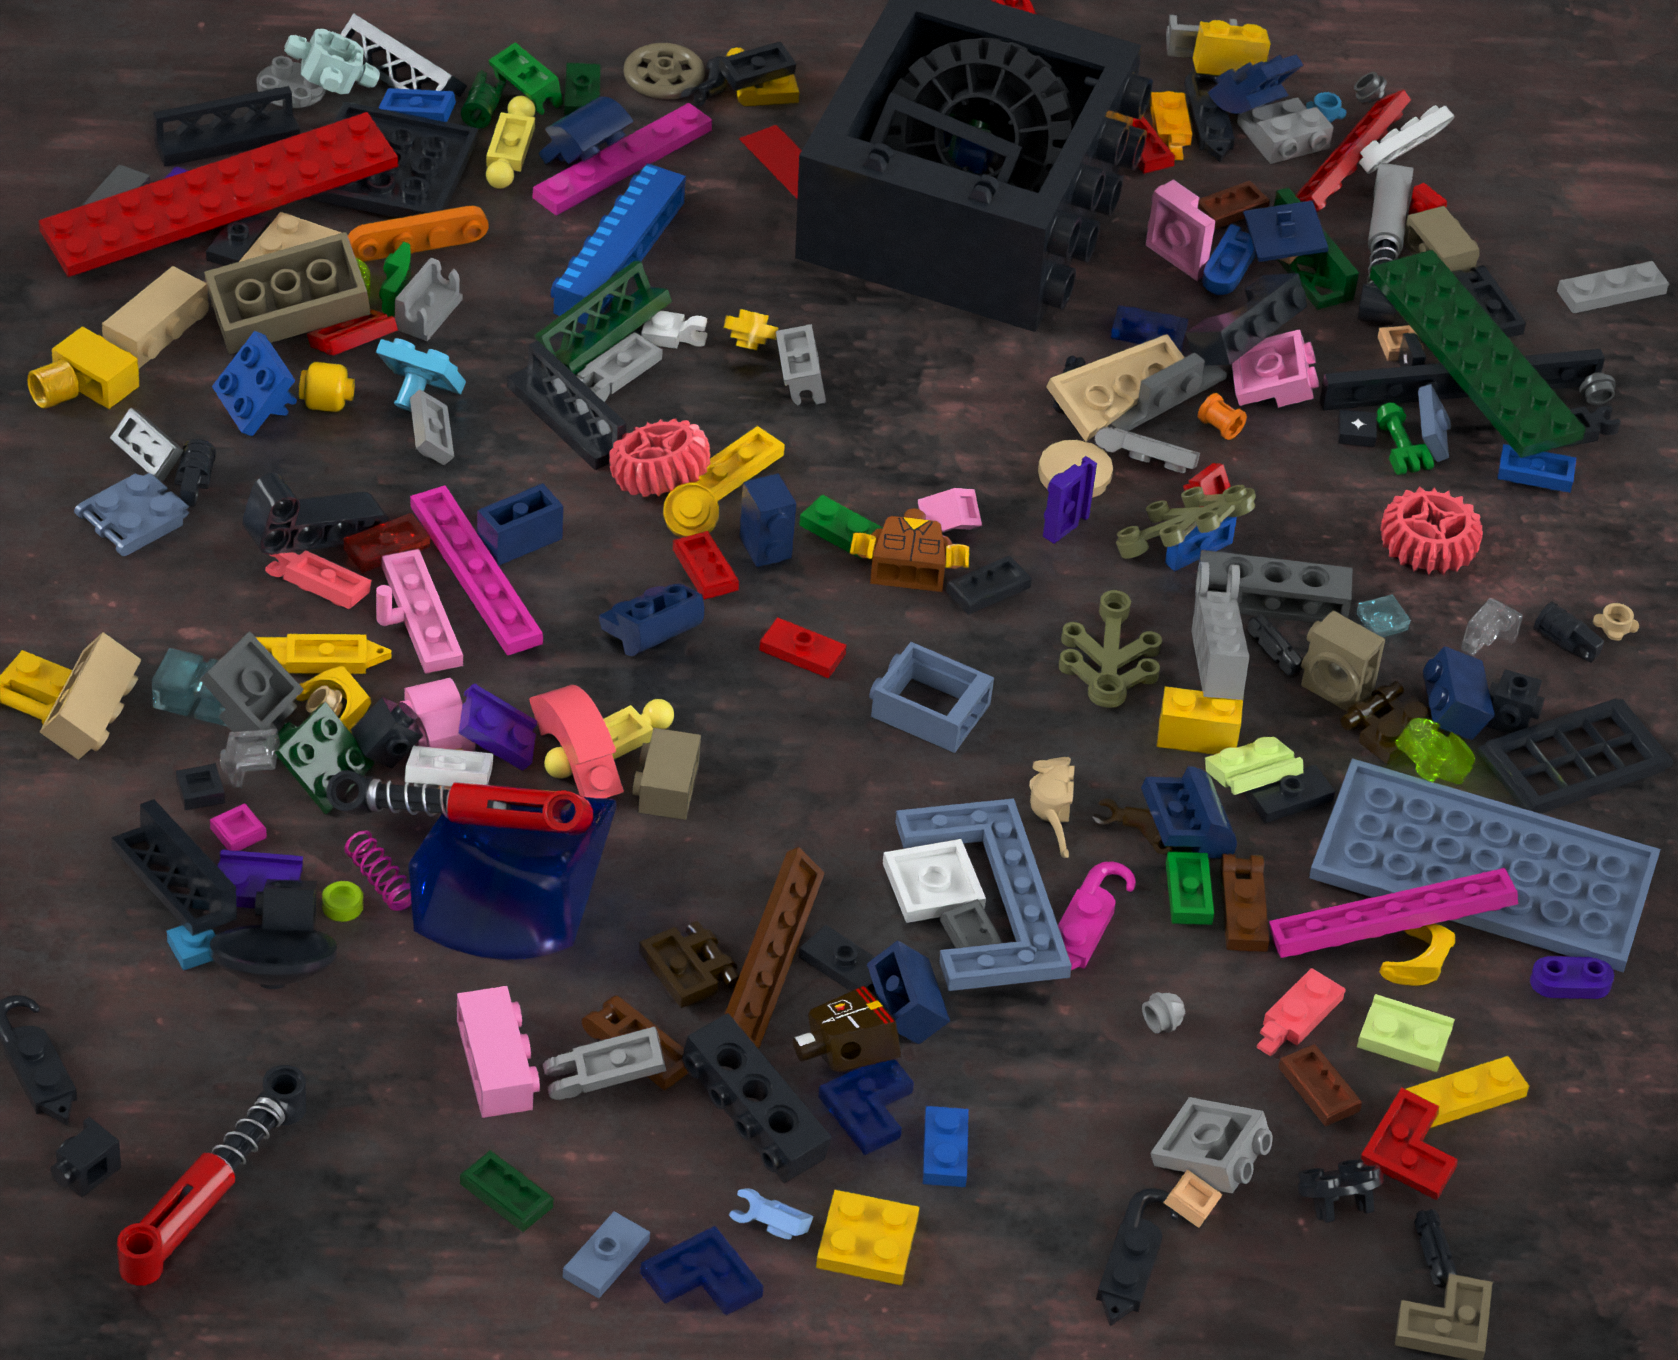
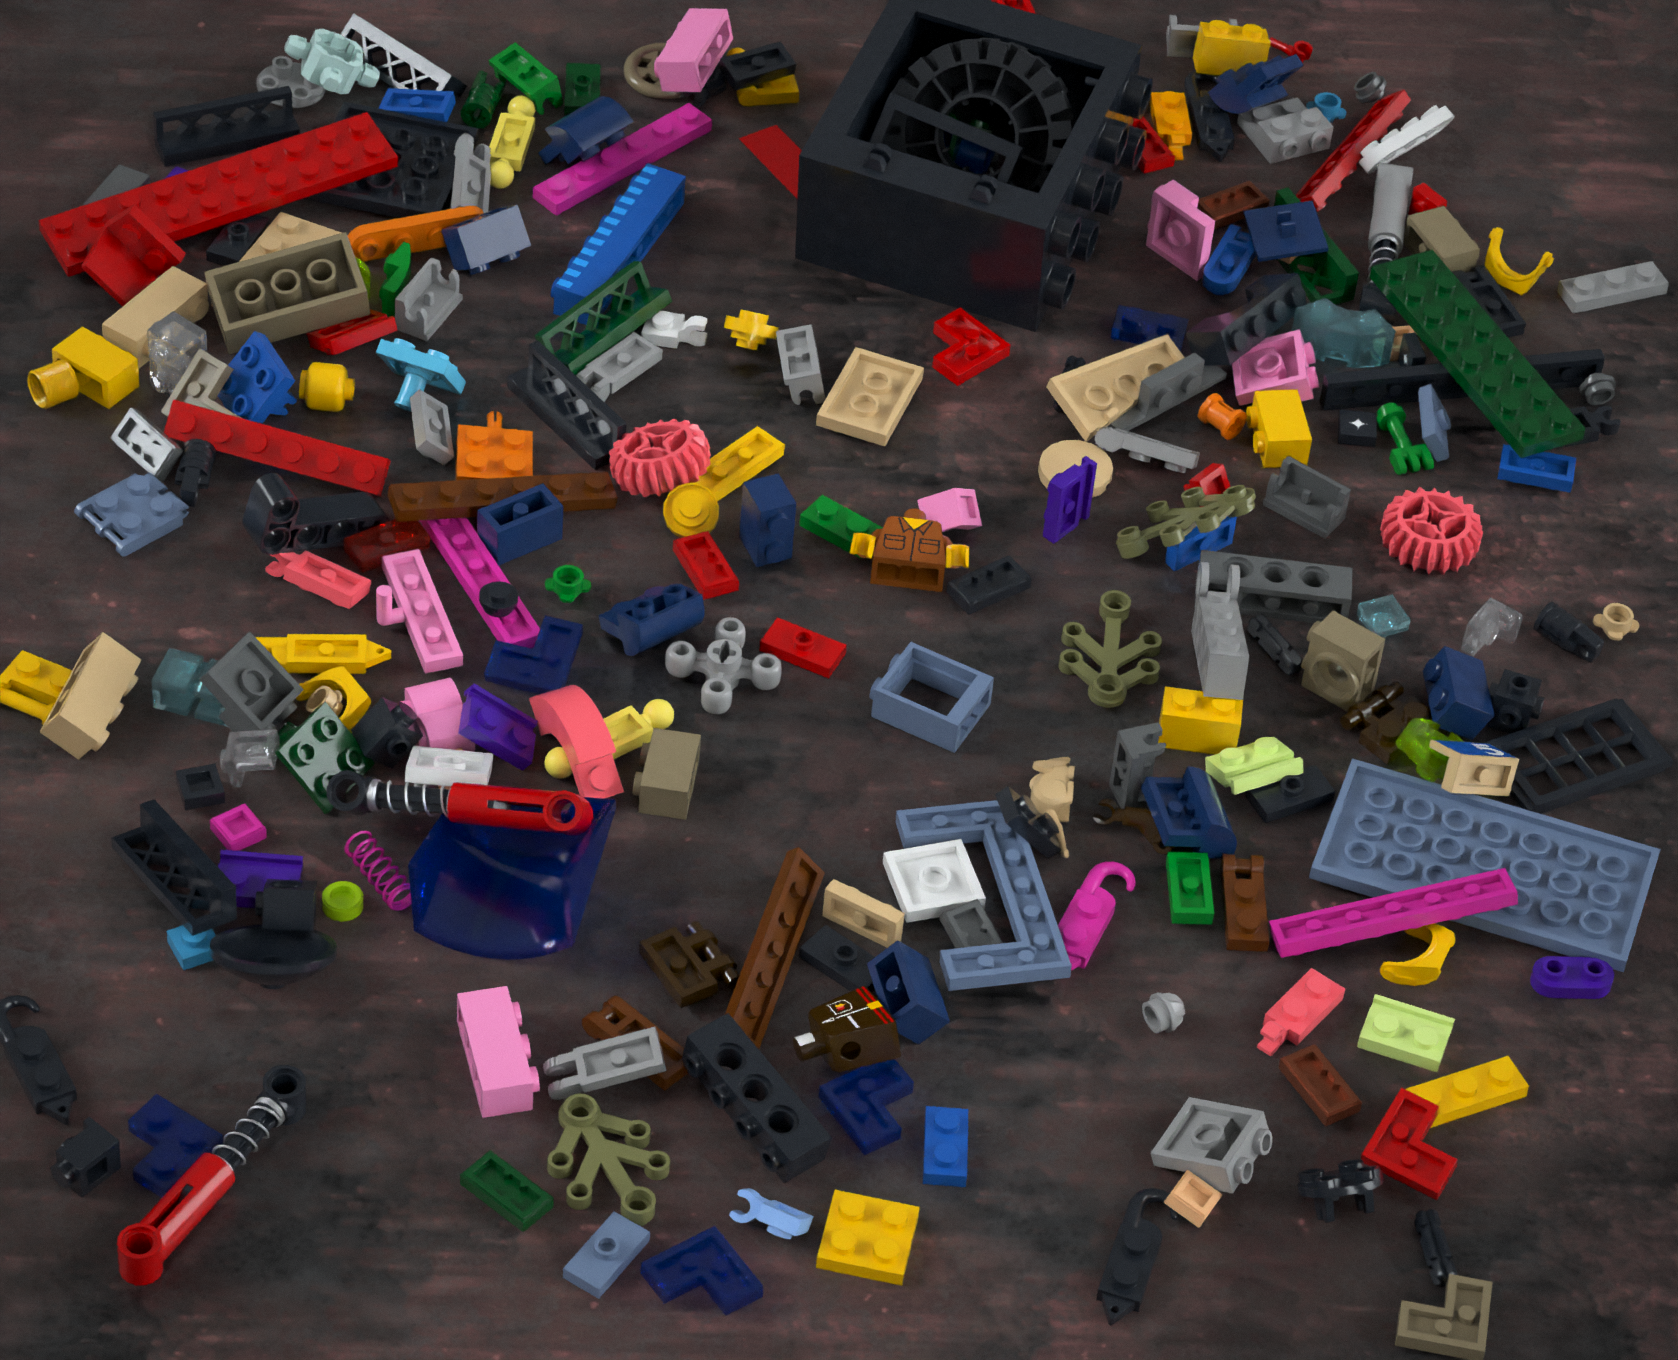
(130, 255): none -> red bracket
(171, 349): none -> clear brick
(176, 1142): none -> clear blue plate
(201, 383): none -> dark tan plate
(278, 447): none -> red plate
(466, 497): none -> reddish brown plate
(471, 174): none -> light grey hinge
(486, 238): none -> brick
(493, 451): none -> orange plate
(498, 598): none -> black plate
(538, 668): none -> clear blue plate
(568, 583): none -> green plate
(607, 1155): none -> olive plant
(694, 50): none -> bright pink brick
(723, 665): none -> light grey gear
(862, 914): none -> tan plate
(870, 396): none -> tan plate
(971, 347): none -> red plate
(1028, 822): none -> black plate
(1134, 762): none -> dark grey hinge
(1279, 427): none -> yellow brick
(1301, 48): none -> red hand
(1307, 497): none -> dark grey hinge
(1345, 335): none -> clear light blue brick
(1476, 768): none -> tan panel
(1504, 275): none -> yellow helmet

